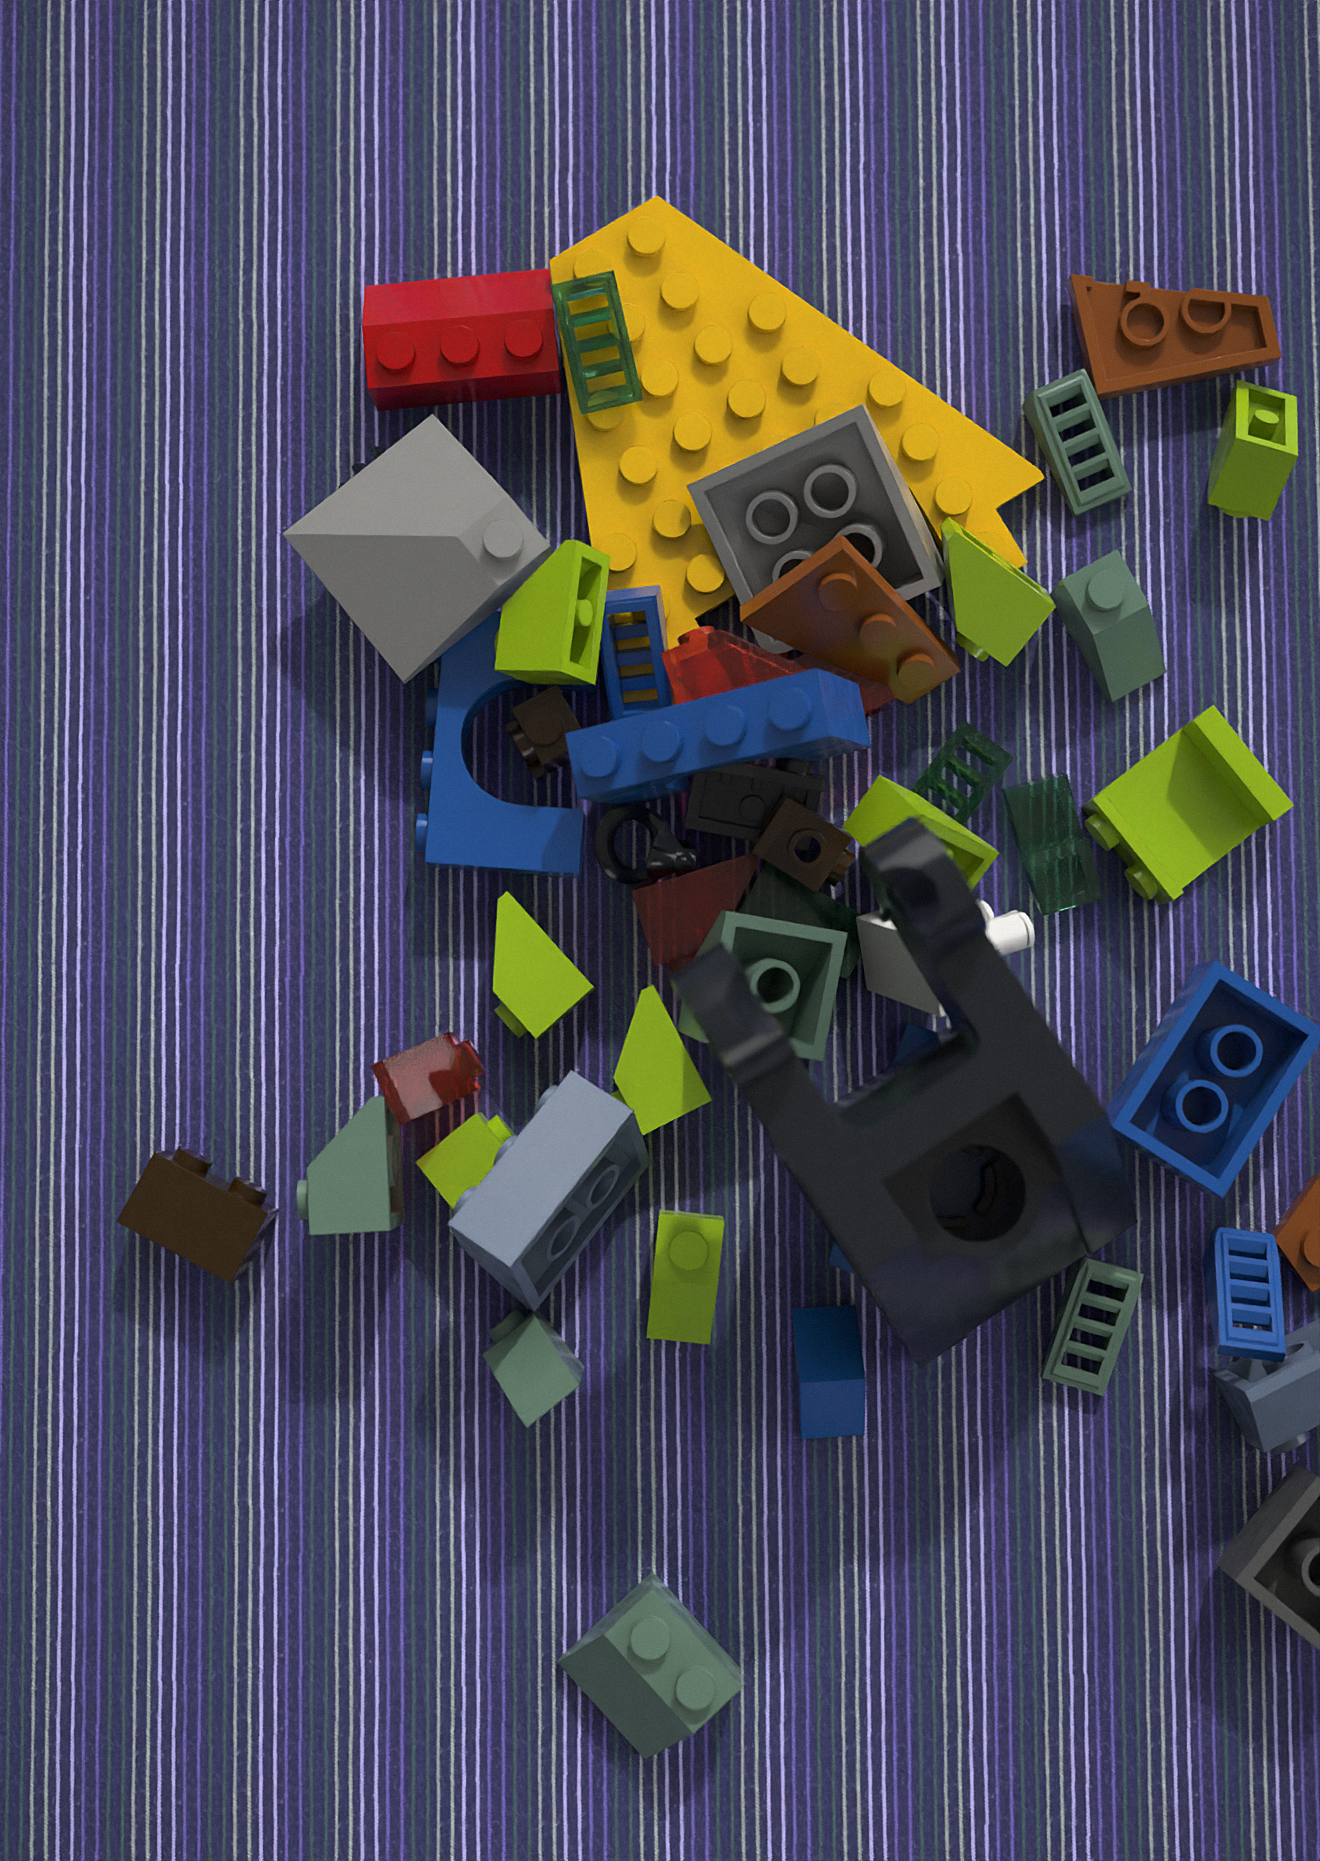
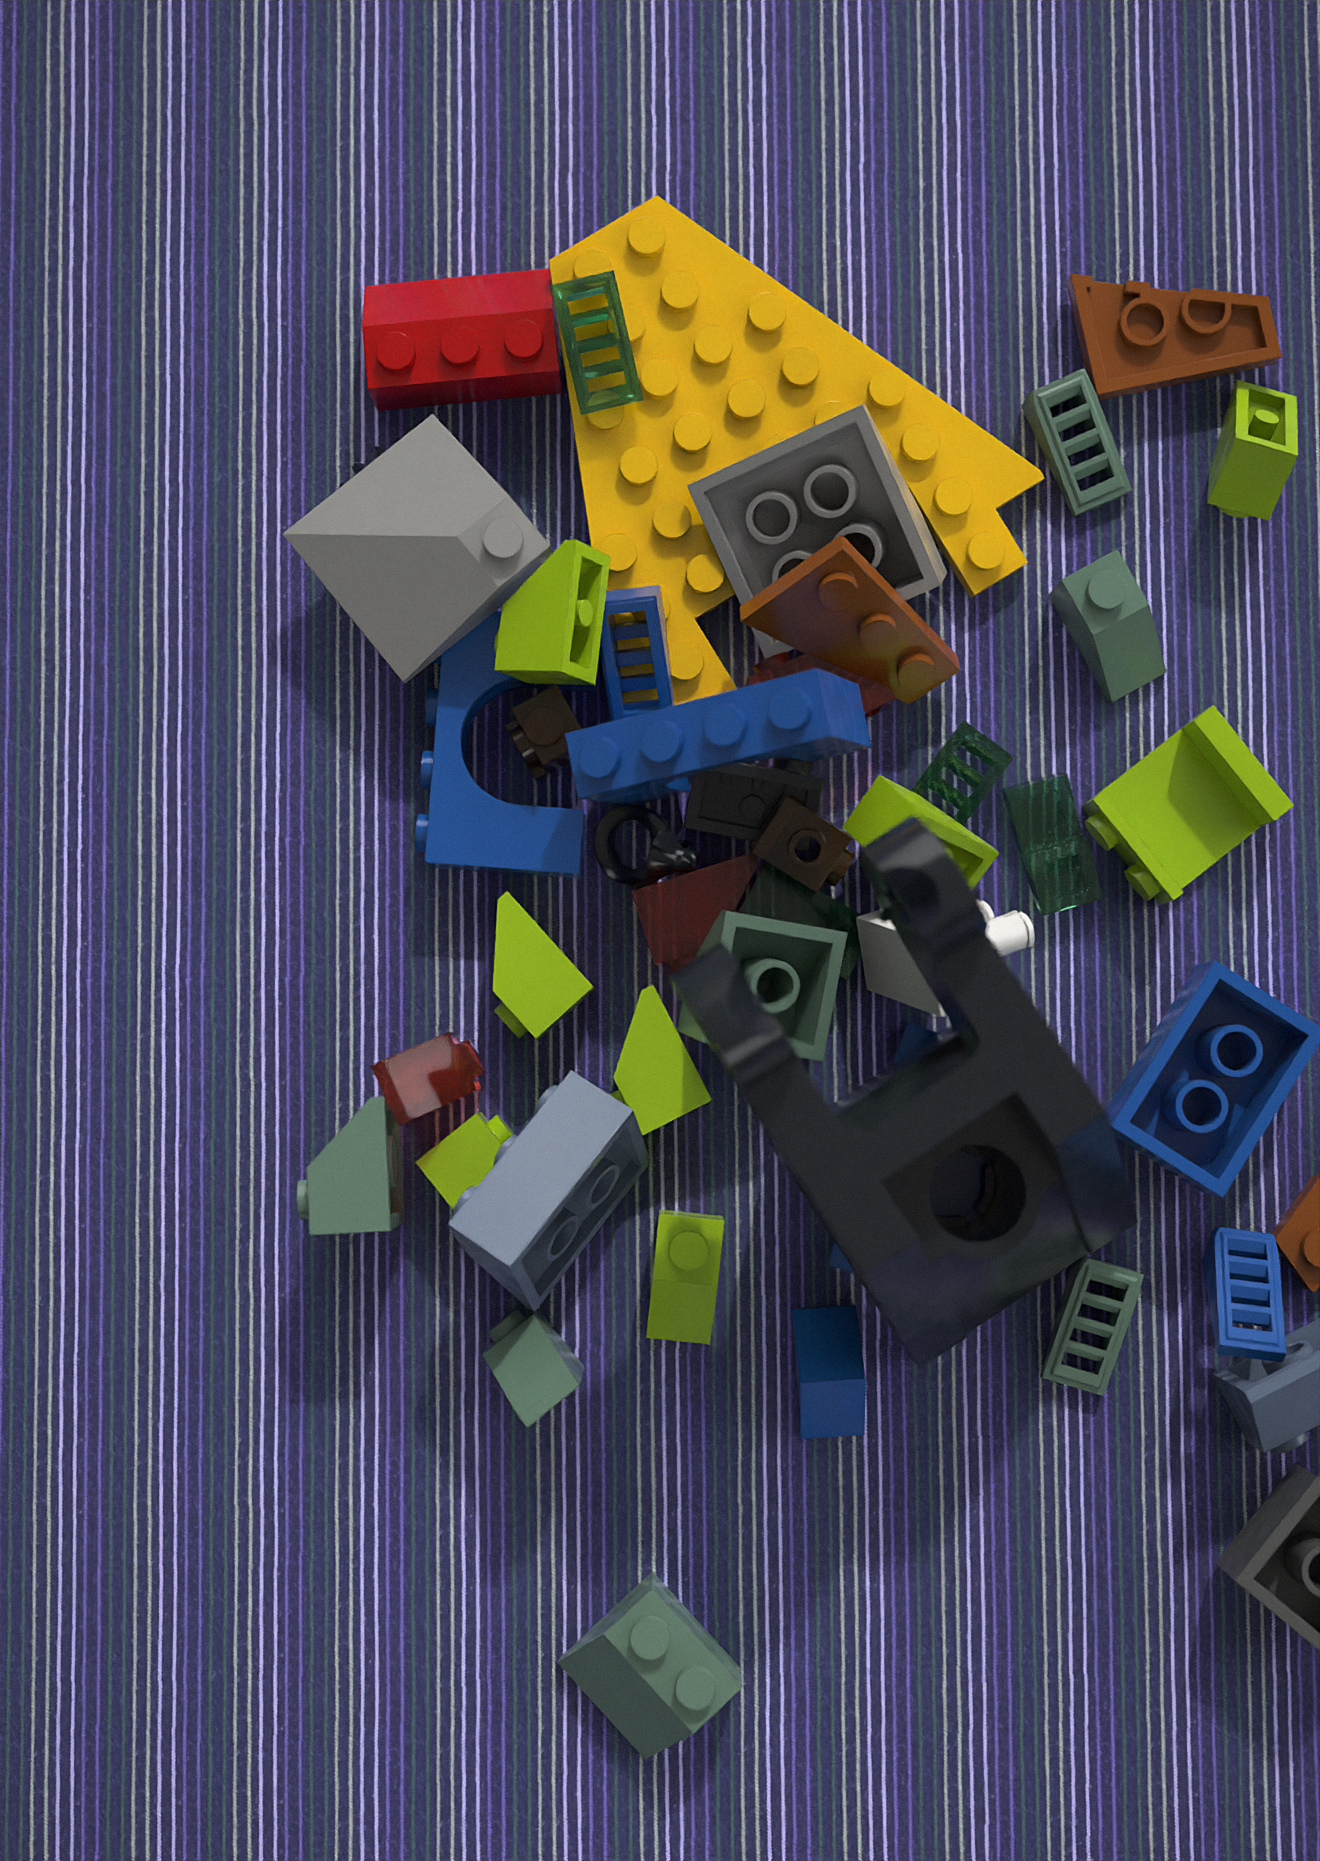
(199, 1213): dark brown brick -> none
(719, 662): clear red slope -> none
(989, 597): lime slope -> none

